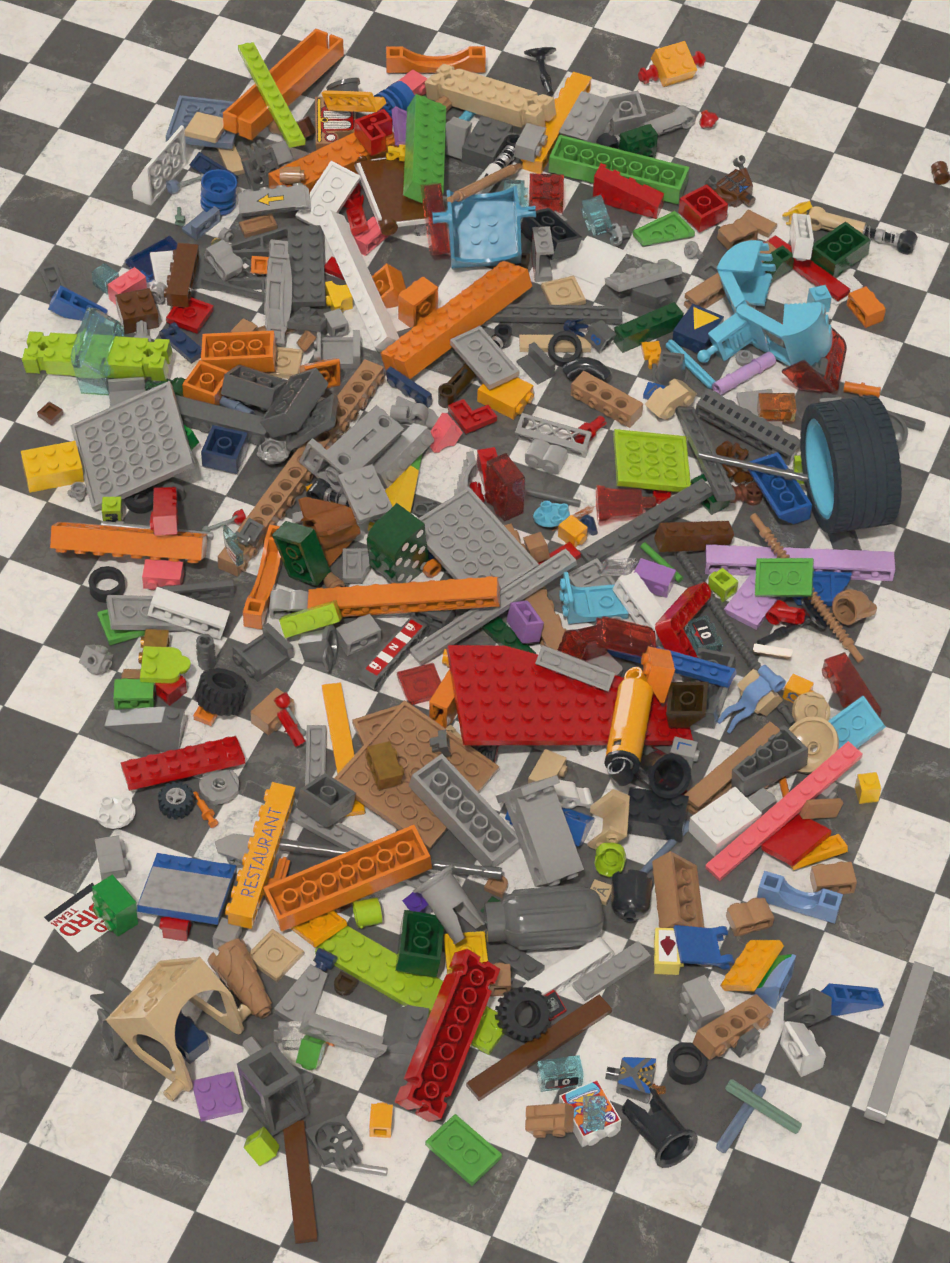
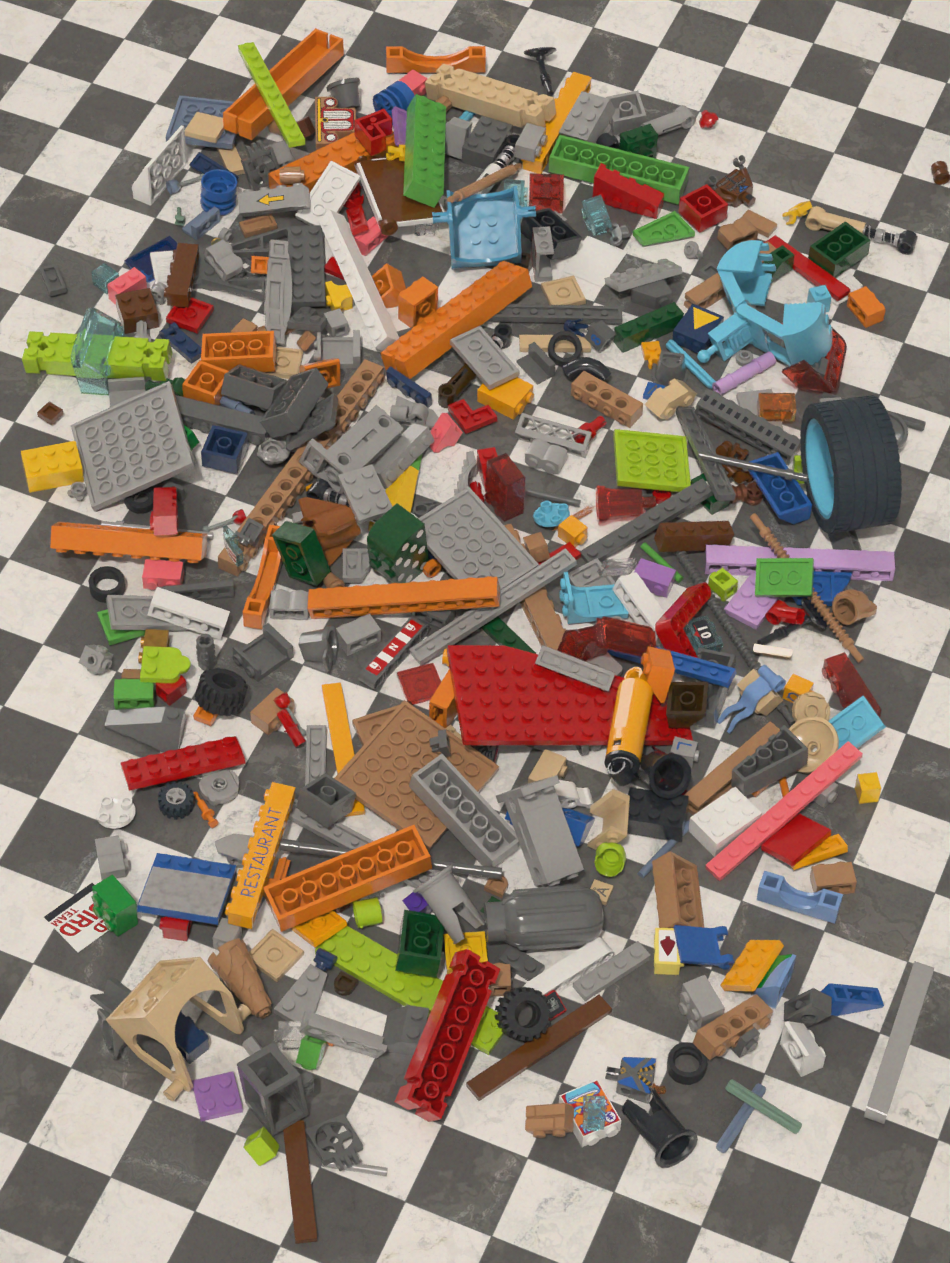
(71, 305): blue slope -> none
(112, 509): lime brick -> none
(310, 619): lime brick -> none
(352, 101): light orange fence -> none
(381, 1120): light orange brick -> none
(384, 765): pearl gold brick -> none
(437, 232): clear red brick -> none
(463, 1149): bright green plate -> none
(525, 621): medium lavender brick -> none
(559, 1073): clear light blue brick -> none
(590, 523): dark blue plate -> none
(631, 894): black cylinder -> none
(672, 65): light orange brick -> none
(749, 916): medium nougat brick -> none
(763, 800): light grey brick -> none
(801, 236): white brick -> none
(821, 808): medium nougat tile -> none
(861, 389): orange pin -> none

